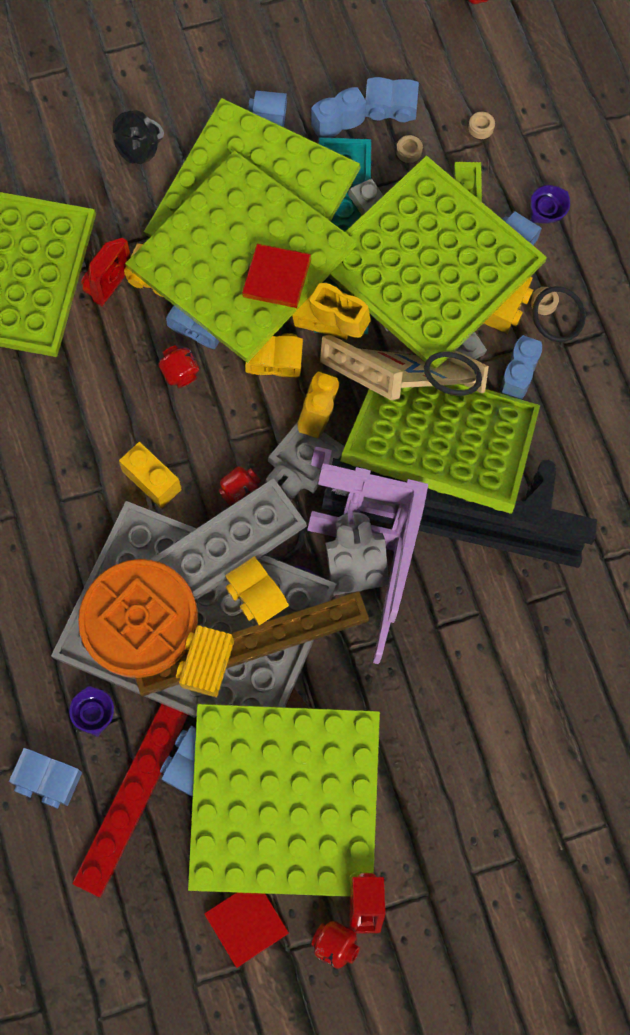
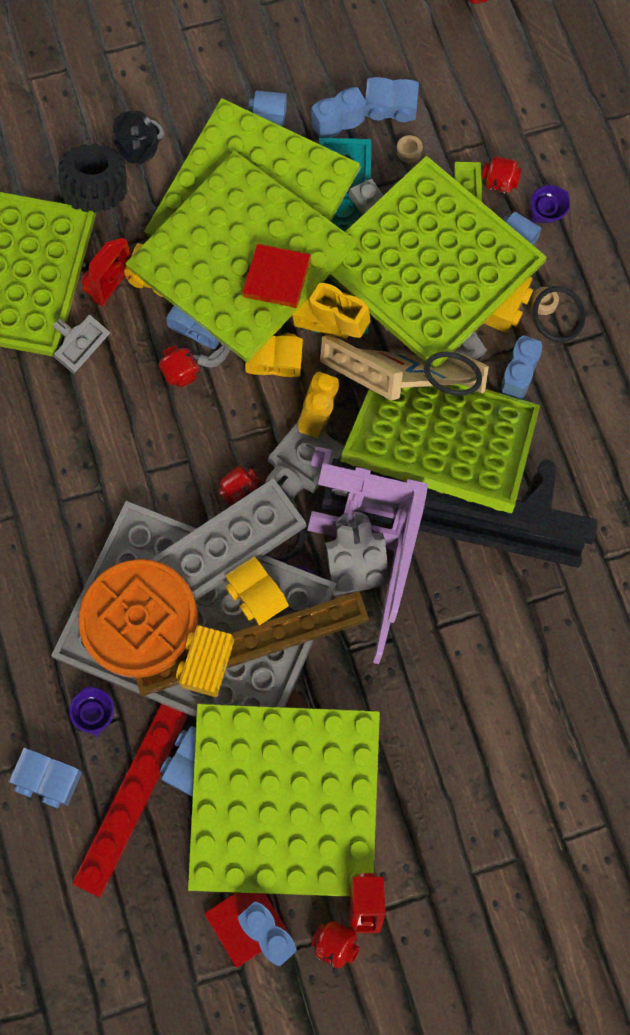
(79, 342): none -> light grey plate
(92, 177): none -> black tyre
(150, 475): yellow brick -> none
(213, 360): none -> light grey piece
(261, 927): none -> medium blue brick
(481, 125): tan tile -> none
(502, 174): none -> red head

